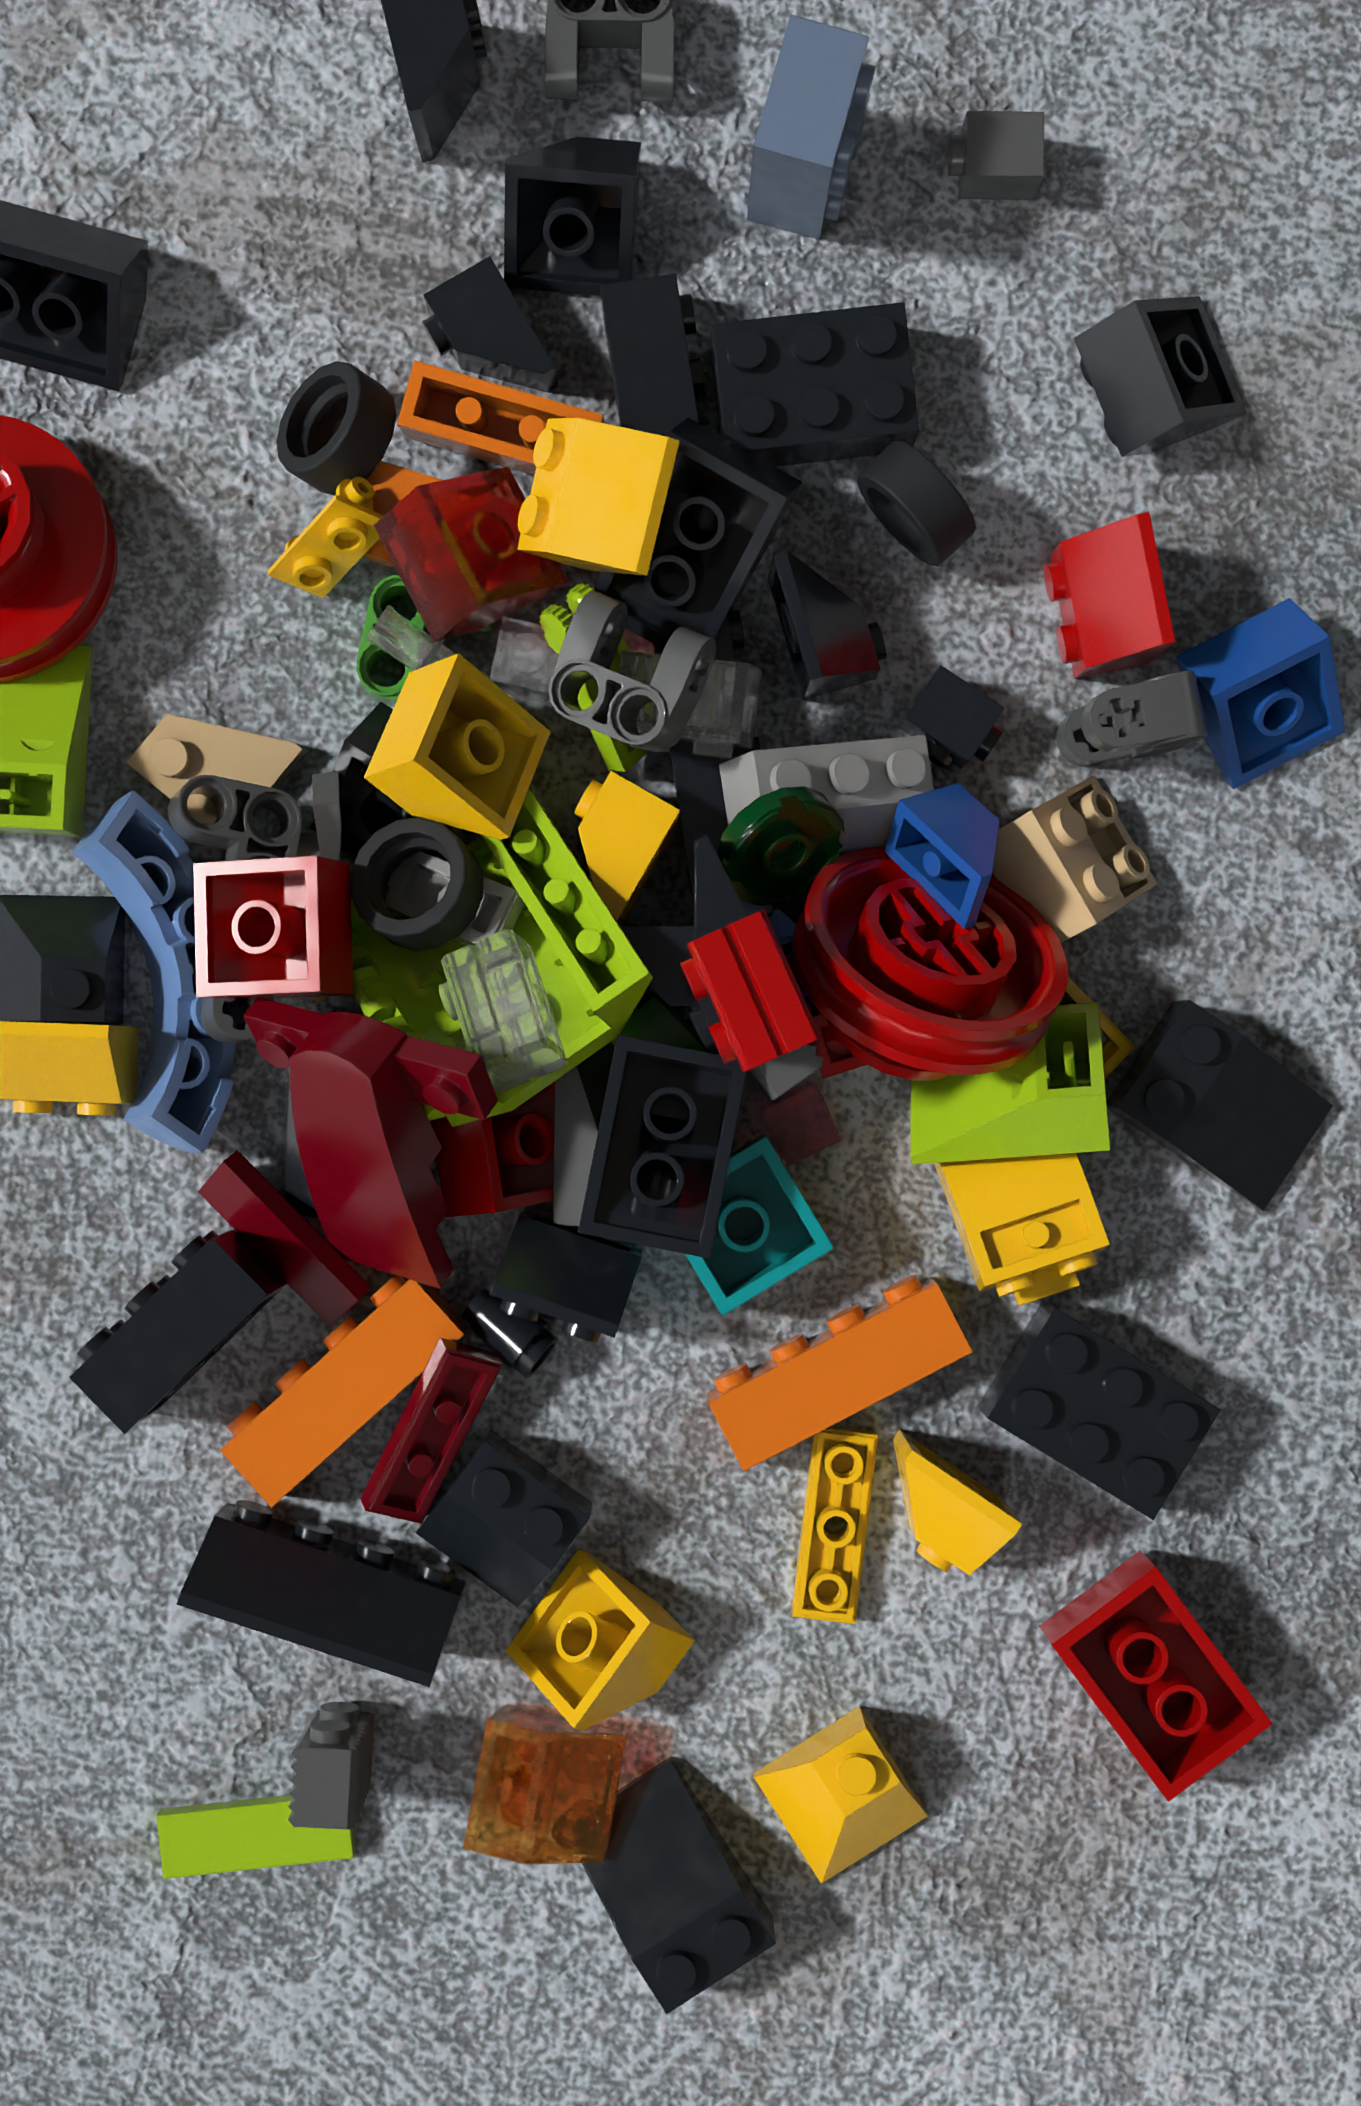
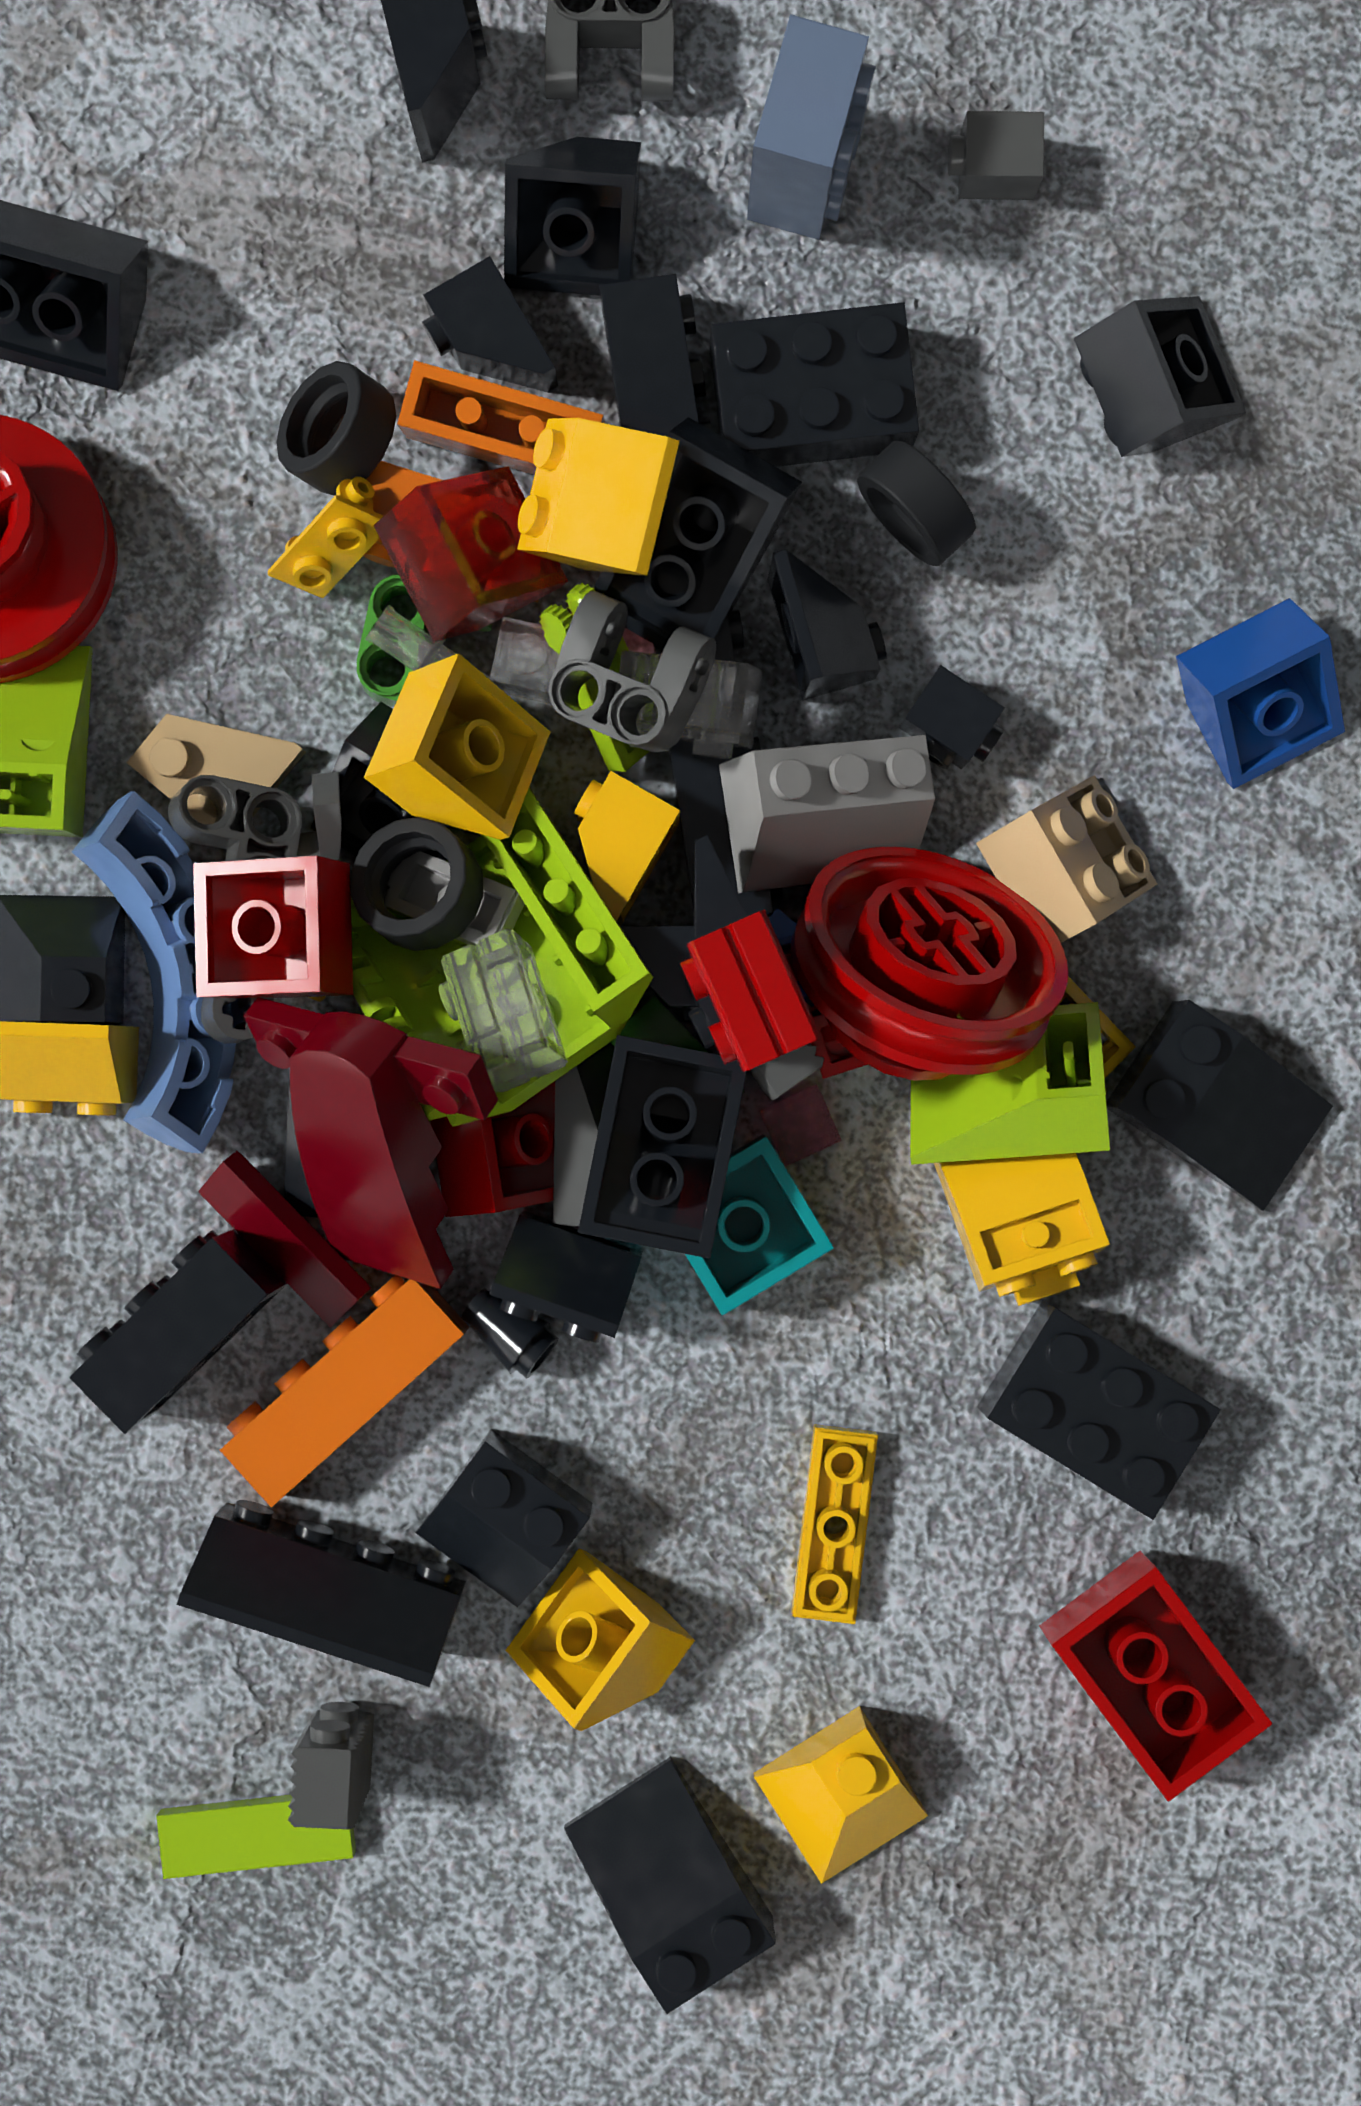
(431, 1431): dark red tile -> none
(544, 1789): clear orange slope -> none
(770, 833): dark green tile -> none
(836, 1372): orange brick -> none
(947, 846): blue slope -> none
(949, 1510): yellow slope -> none
(1110, 598): red slope -> none
(1137, 719): dark grey piece -> none

